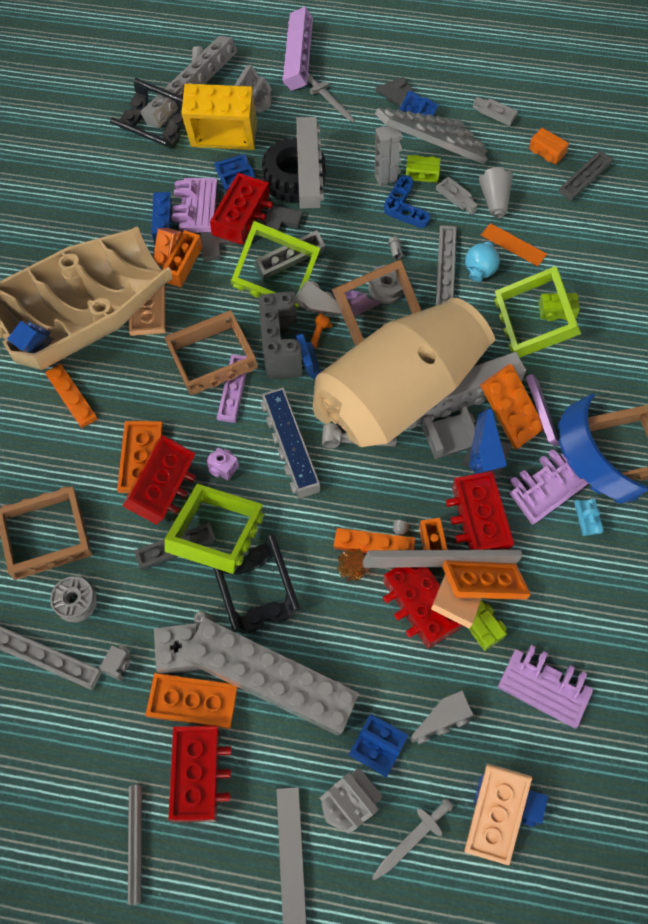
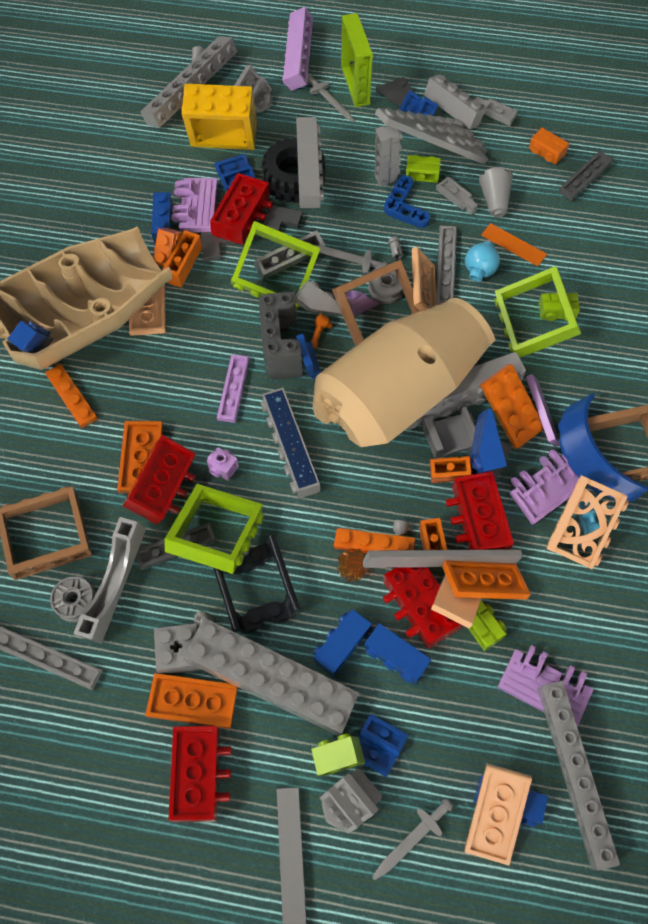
(97, 616): none -> light grey arch
(116, 662): light grey brick -> none
(134, 844): light grey axle -> none
(139, 101): black piece -> none
(204, 330): medium nougat window -> none
(333, 436): light grey axle -> none
(337, 755): none -> lime brick
(341, 642): none -> blue brick
(357, 49): none -> lime window
(366, 261): none -> light grey sword
(396, 654): none -> blue brick
(423, 280): none -> light nougat tile
(448, 713): light grey slope -> none
(449, 468): none -> orange brick
(454, 101): none -> light grey brick
(578, 777): none -> light grey brick
(580, 494): none -> light nougat fence

